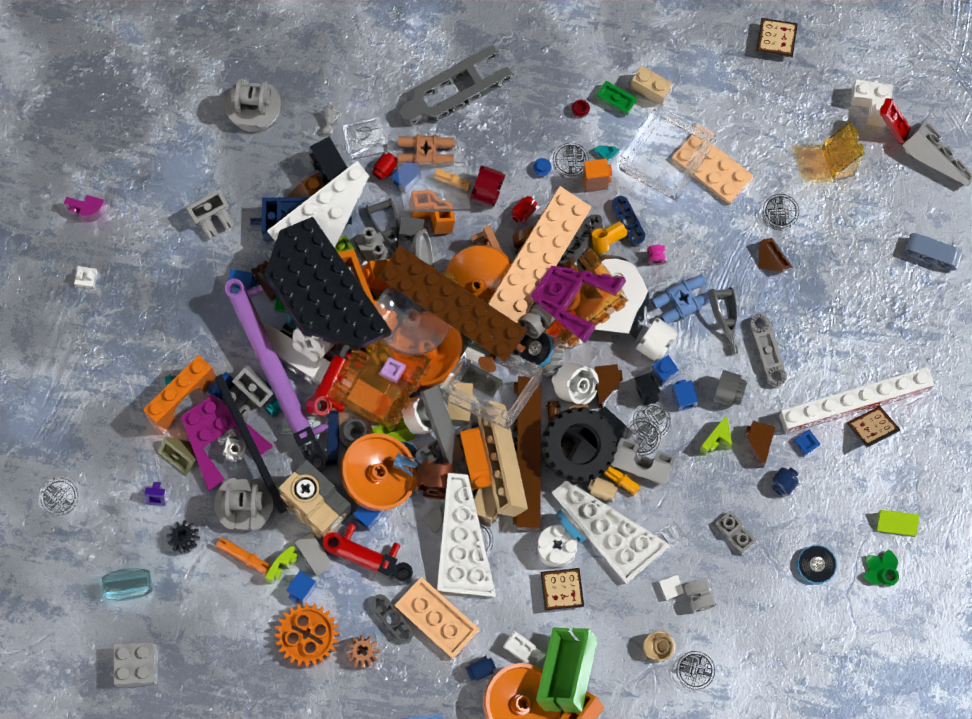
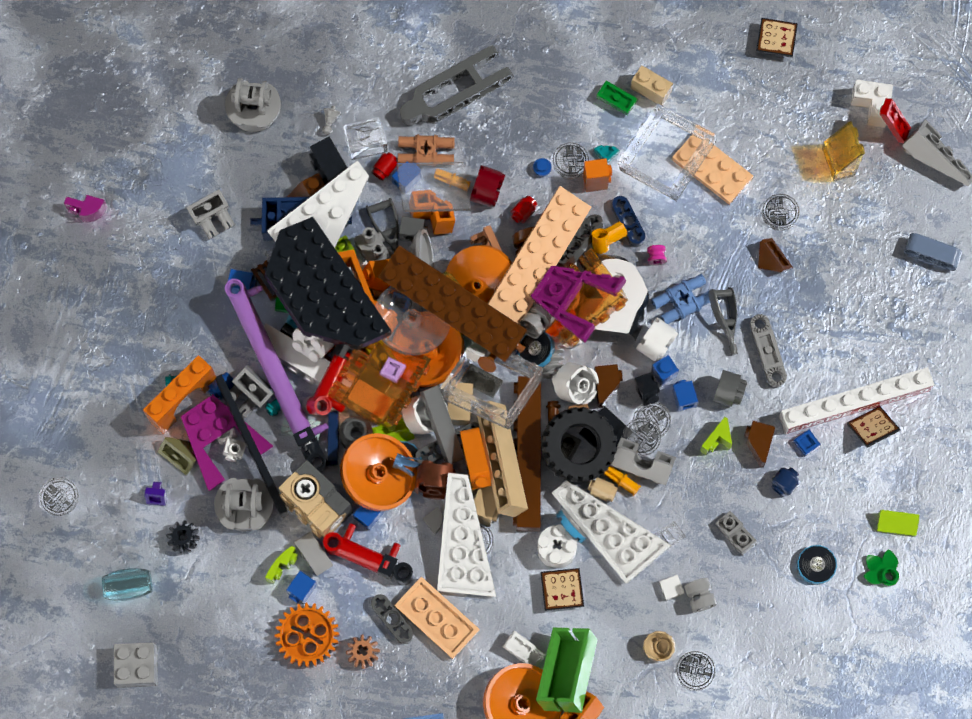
(85, 277): white tile -> none
(244, 556): orange pin -> none
(480, 668): dark blue brick -> none
(580, 108): dark red plate -> none

